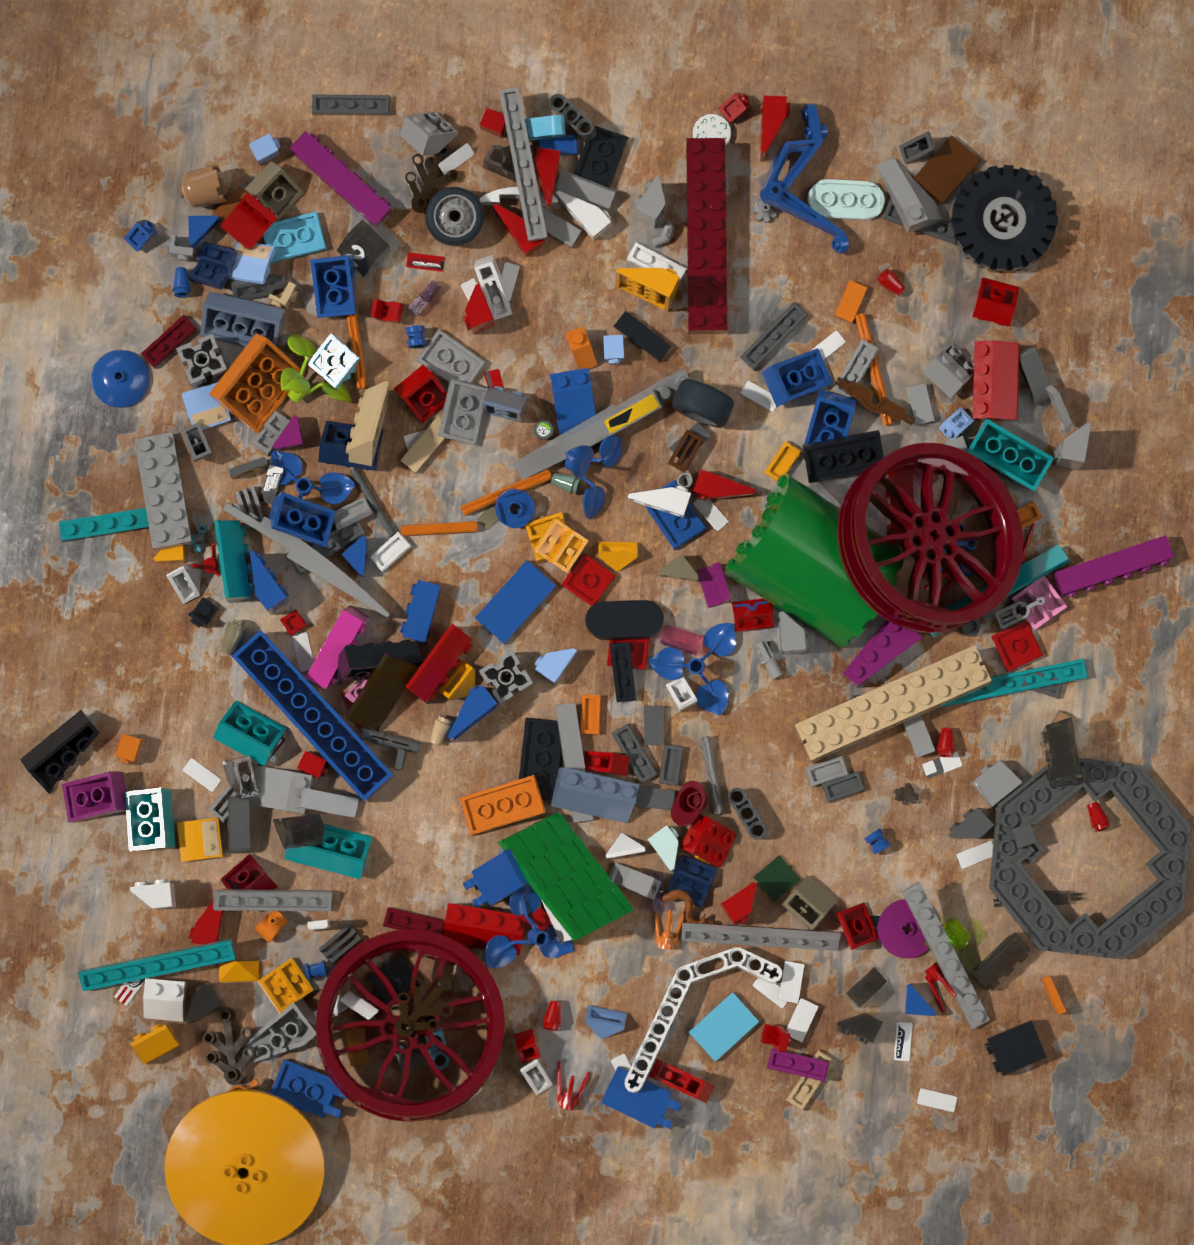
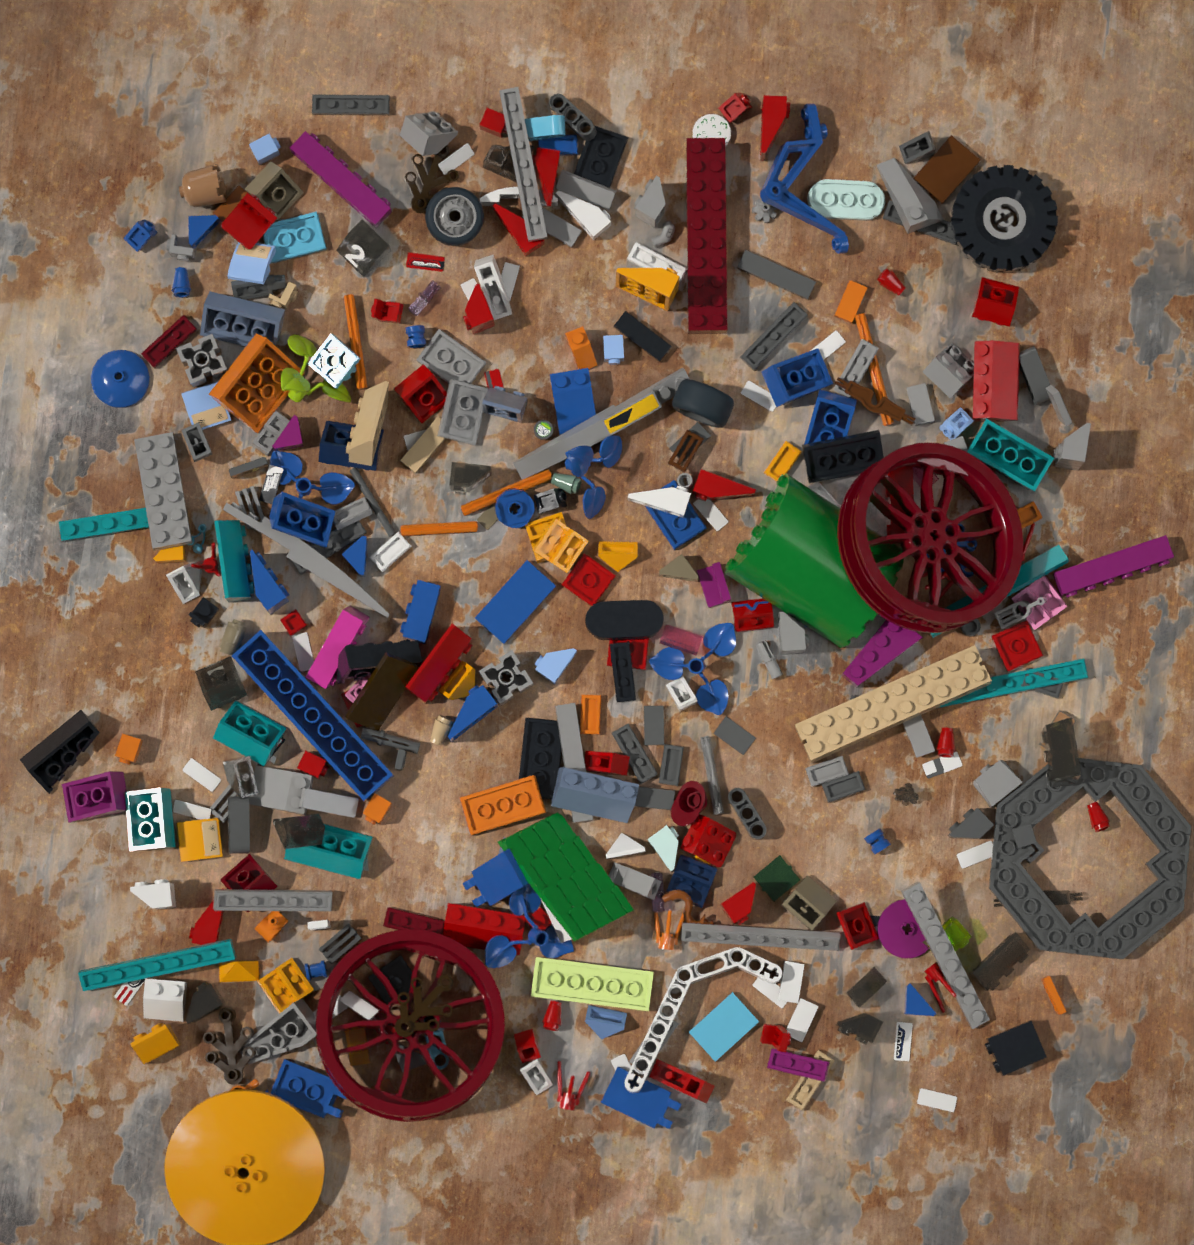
(191, 810): none -> white sticker
(213, 266): dark blue slope -> none
(221, 683): none -> clear smoke slope
(334, 285): blue slope -> none
(376, 809): none -> orange brick
(467, 477): none -> clear smoke slope
(550, 500): none -> black bracket
(592, 984): none -> yellowish green plate
(734, 735): none -> dark grey sticker
(776, 274): none -> dark grey tile

